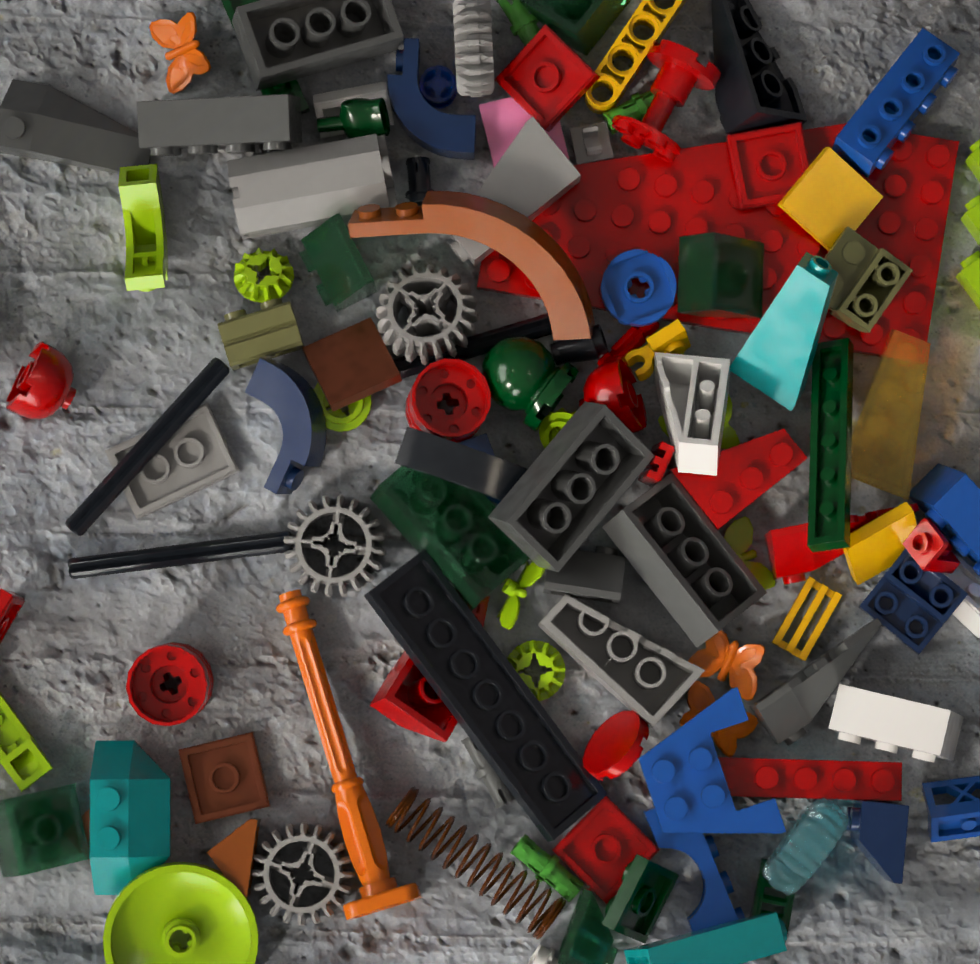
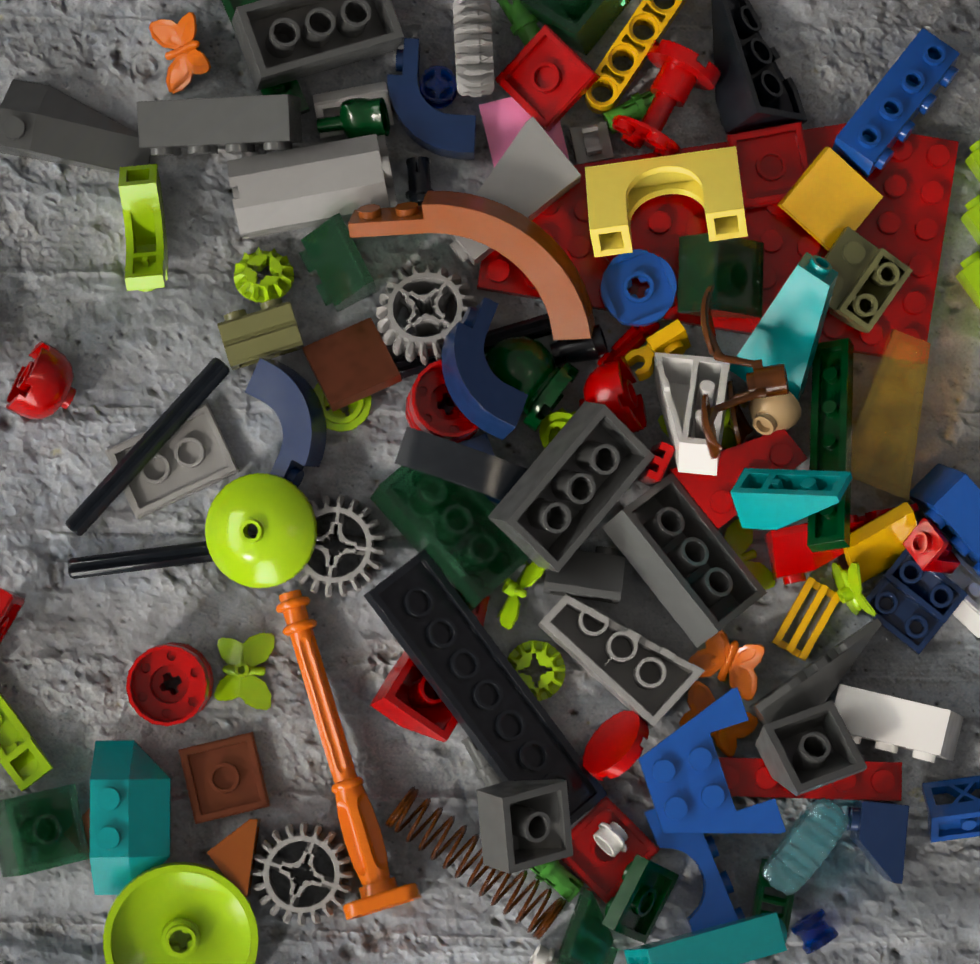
(241, 670): none -> lime piece
(284, 530): none -> lime dish
(470, 380): none -> dark blue arch
(524, 823): none -> dark grey slope
(611, 838): none -> white plate
(621, 187): none -> light yellow arch
(761, 383): none -> reddish brown plant
(774, 413): none -> tan brick
(782, 496): none -> teal slope
(809, 749): none -> dark grey slope
(814, 931): none -> clear blue wheel
(850, 588): none -> lime piece

